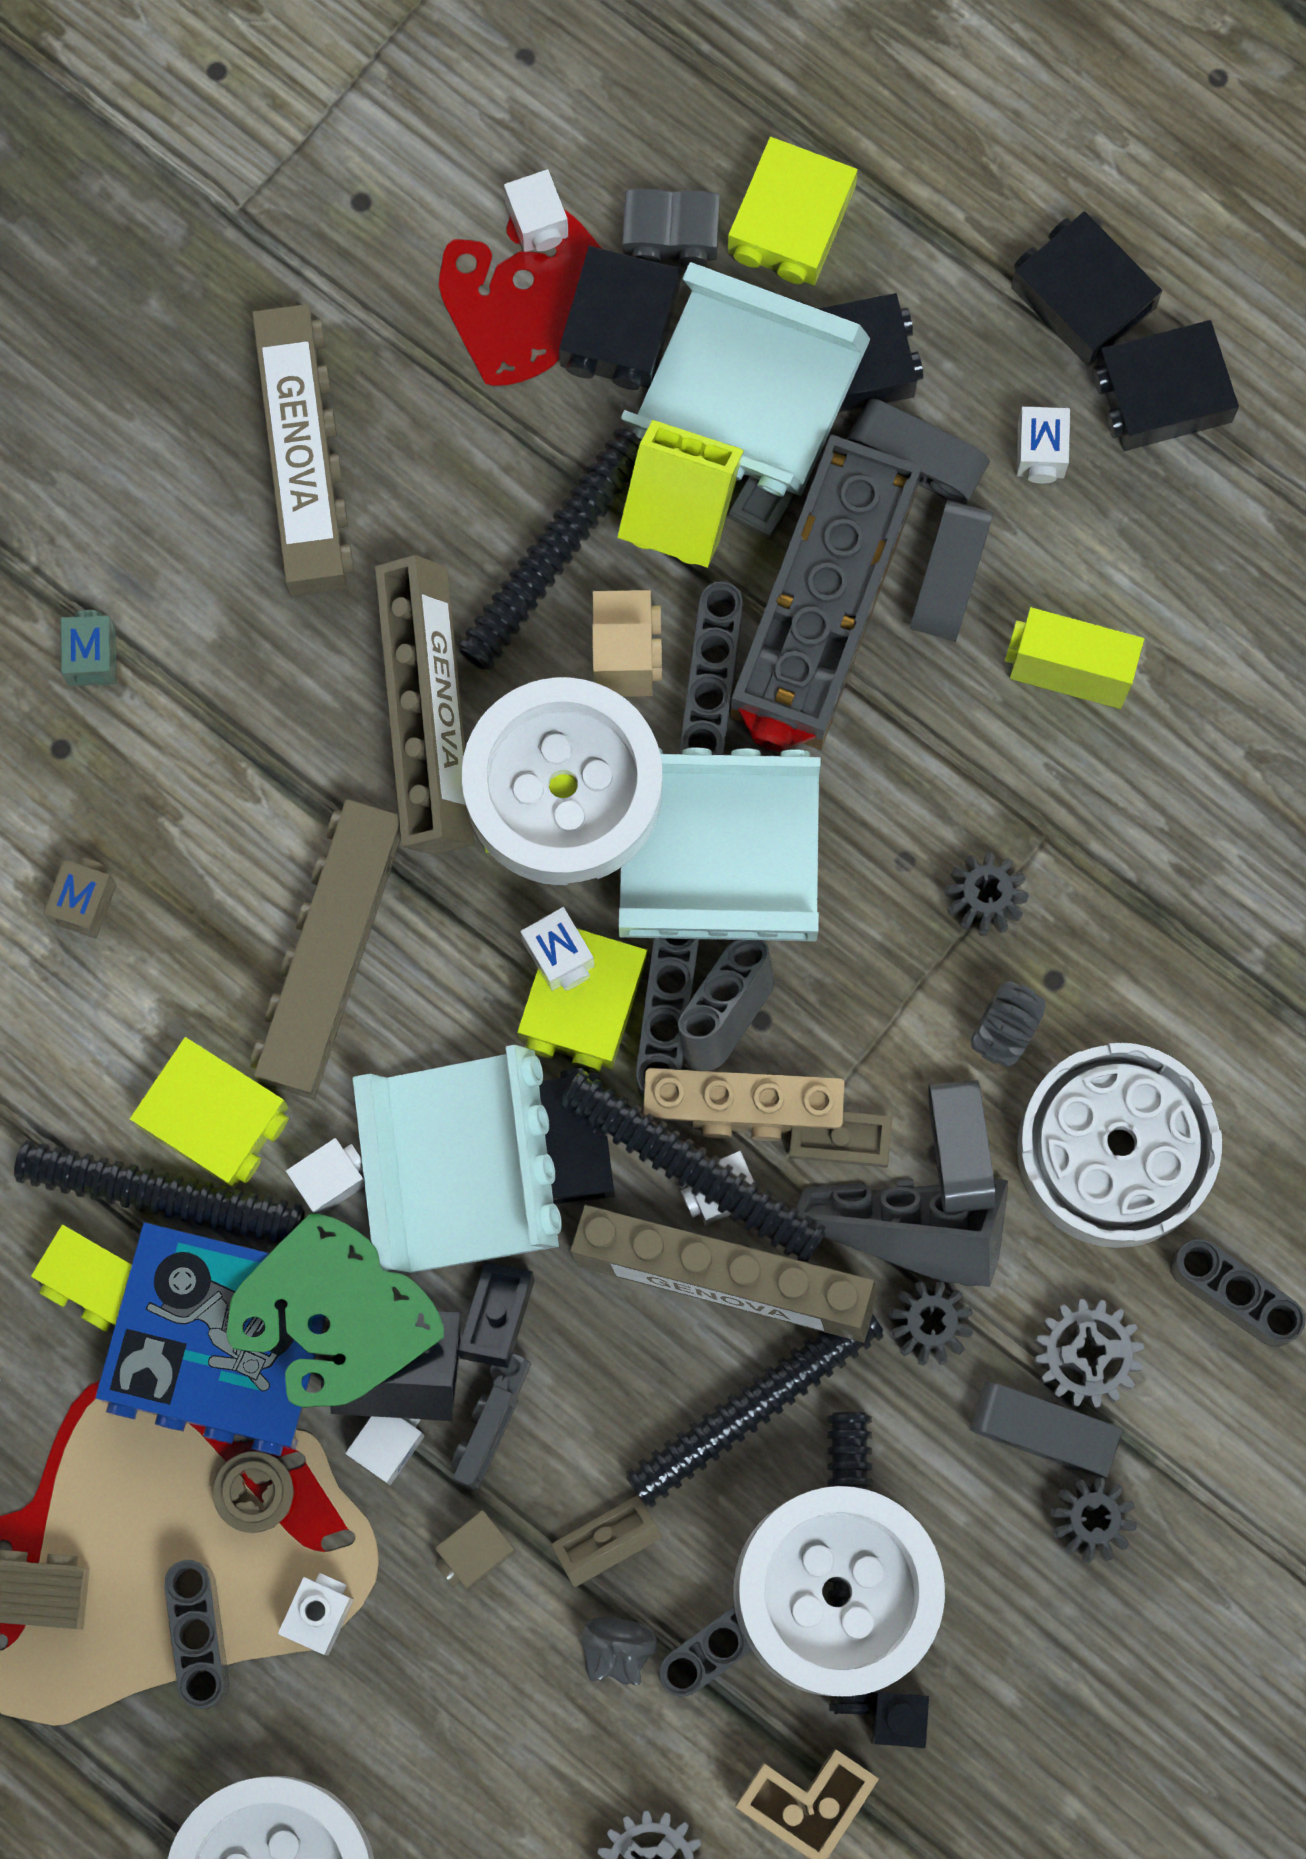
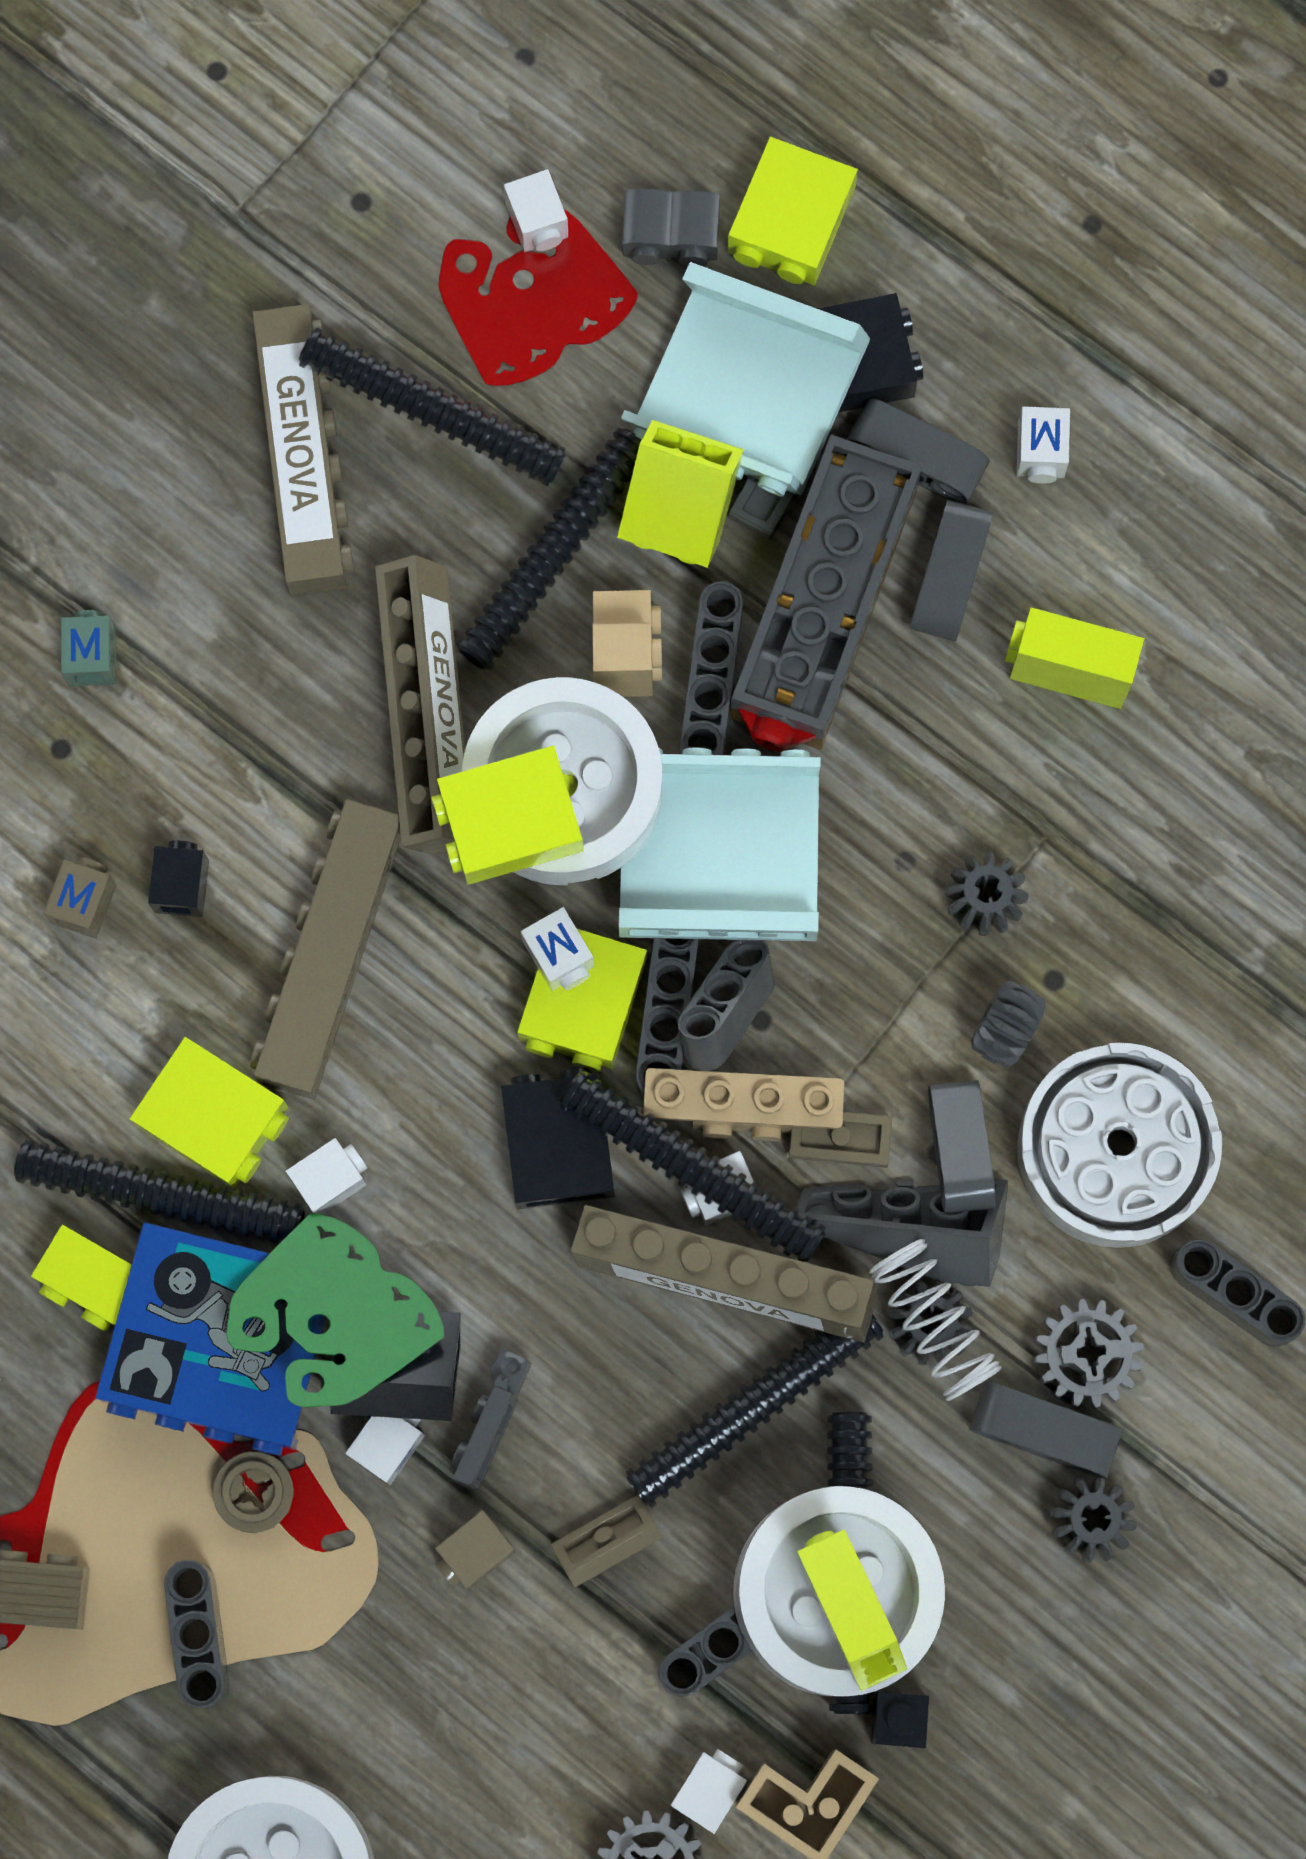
(178, 879): none -> black brick
(317, 1613): white brick -> none
(431, 406): none -> black piece
(457, 1163): light aqua panel -> none
(496, 1315): black plate -> none
(508, 815): none -> neon yellow brick
(617, 1649): dark grey piece -> none
(619, 318): black brick -> none
(710, 1790): none -> white brick
(852, 1608): none -> neon yellow brick
(977, 1375): none -> white piece
(1085, 287): black brick -> none
(1165, 385): black brick -> none

